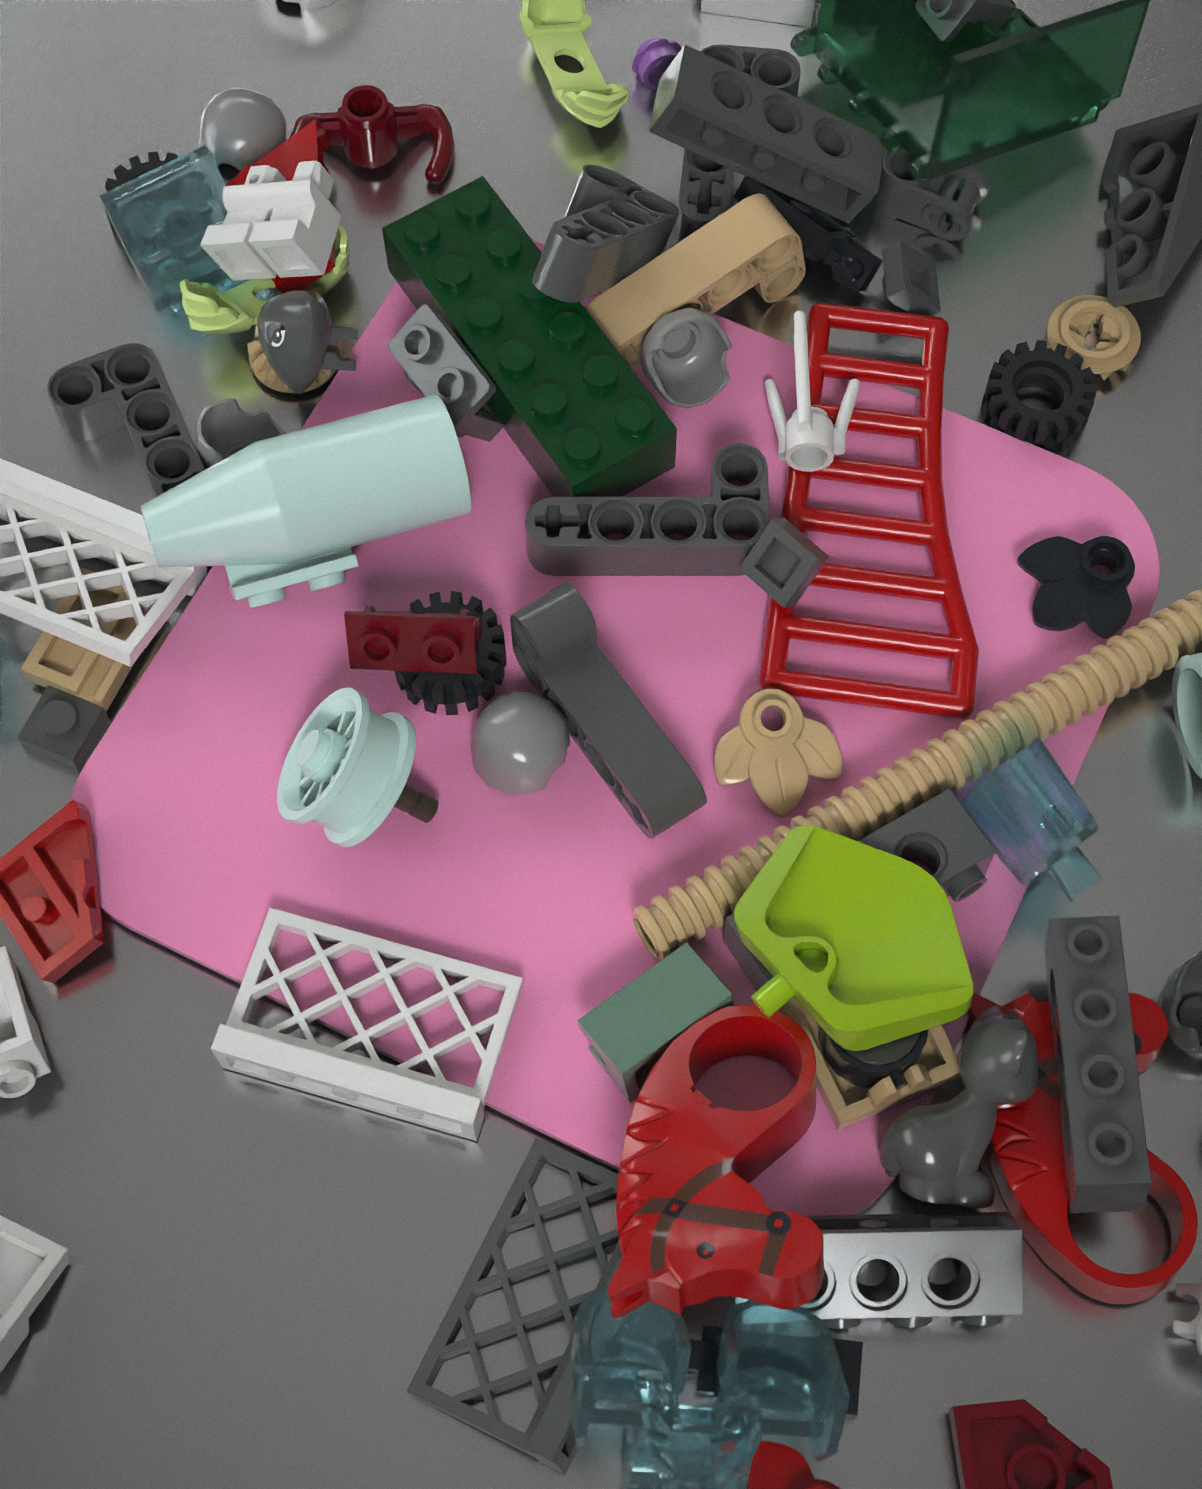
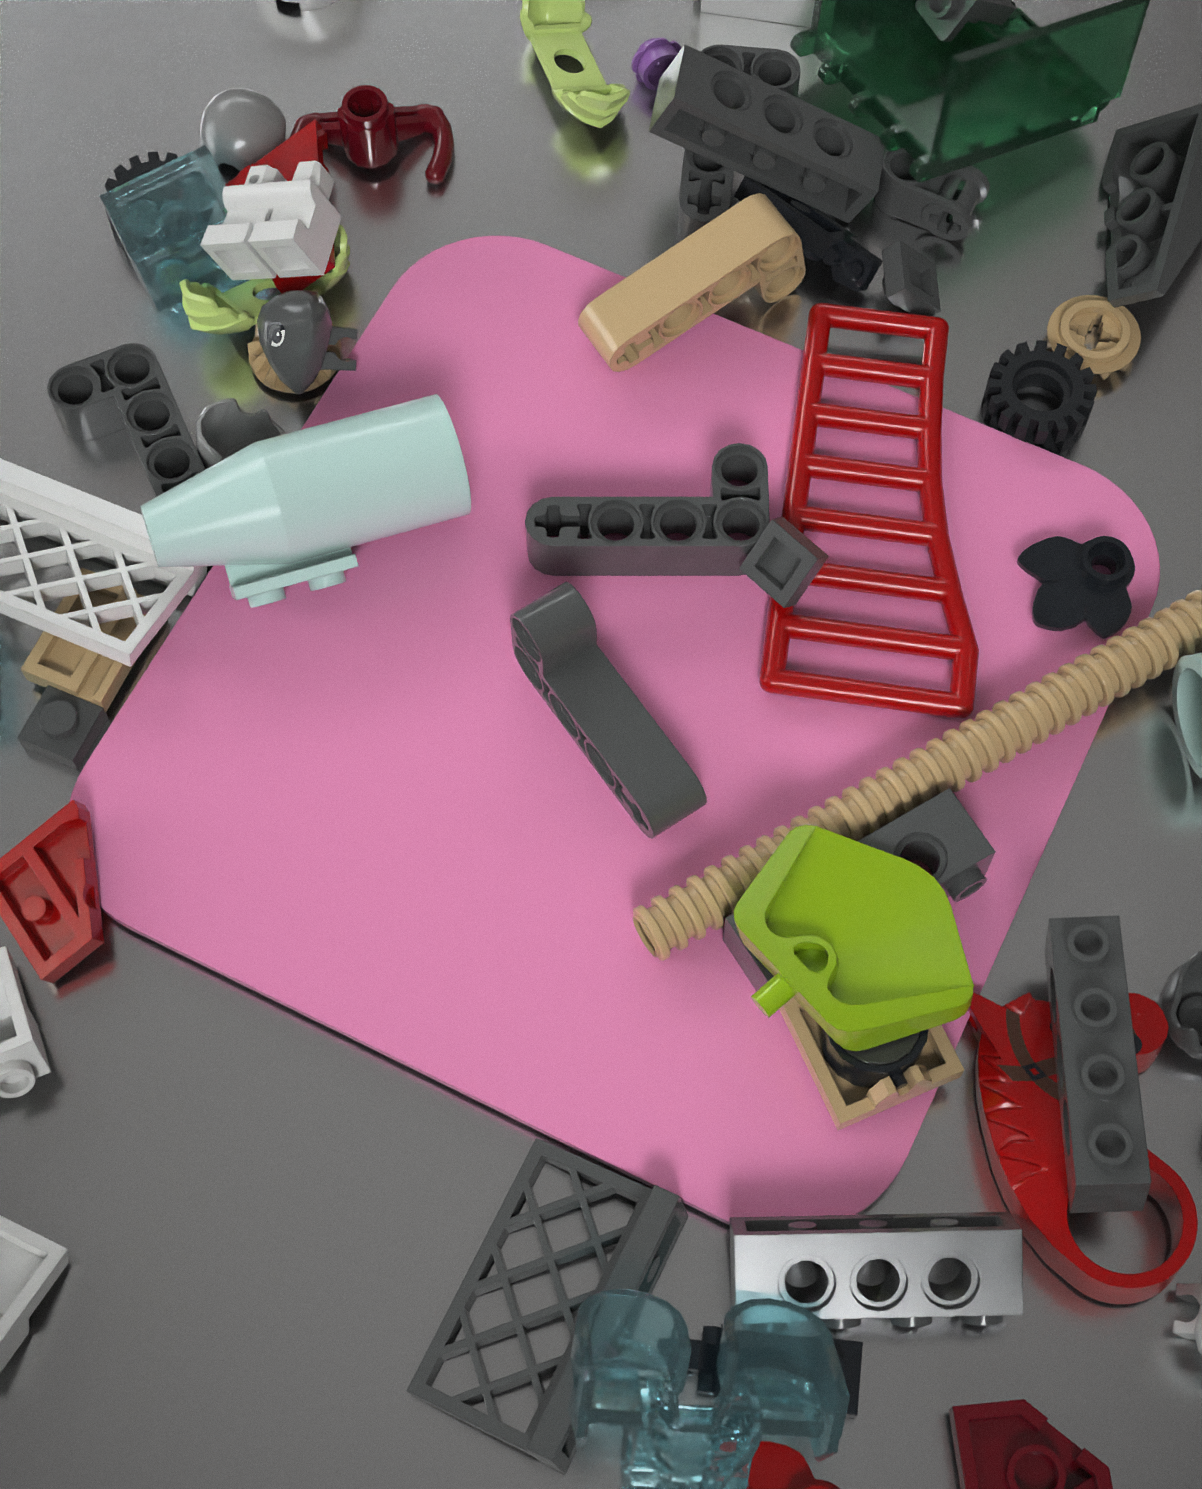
(351, 770): light aqua wheel -> none
(355, 1078): white fence -> none
(413, 641): dark red hinge -> none
(442, 365): dark grey bracket -> none
(457, 688): black tyre -> none
(519, 743): light grey hair -> none
(555, 373): dark green brick -> none
(604, 236): dark grey beam -> none
(649, 1014): sand green hinge -> none
(685, 1171): red animal -> none
(686, 357): light grey hair -> none
(778, 759): tan plate -> none
(809, 435): white plant -> none
(941, 1145): dark grey animal -> none
(1035, 820): clear light blue torso -> none

